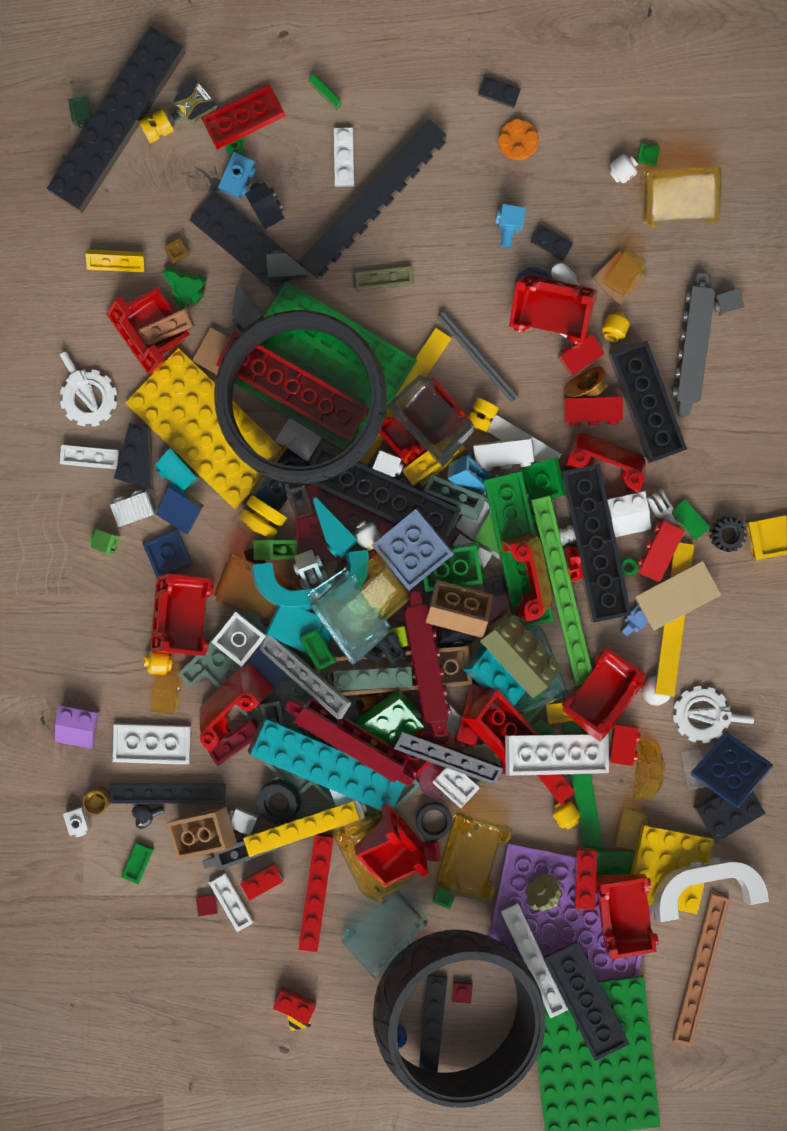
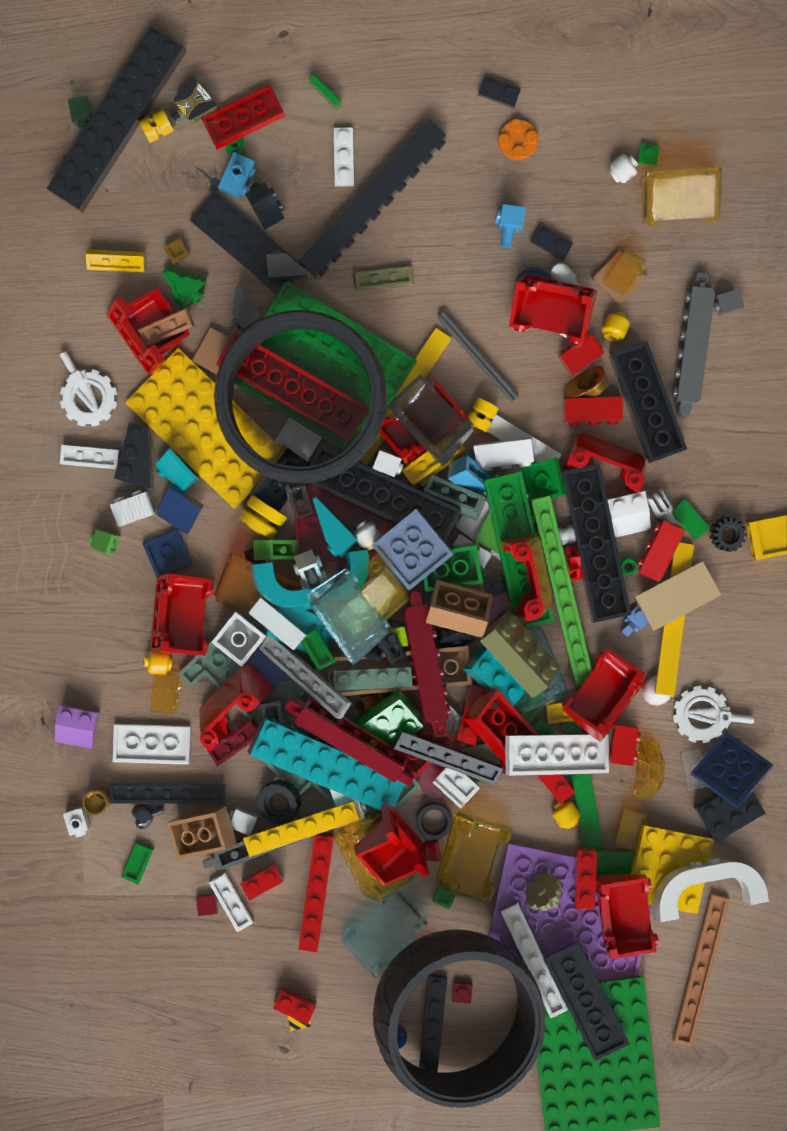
(277, 623): none -> white tile

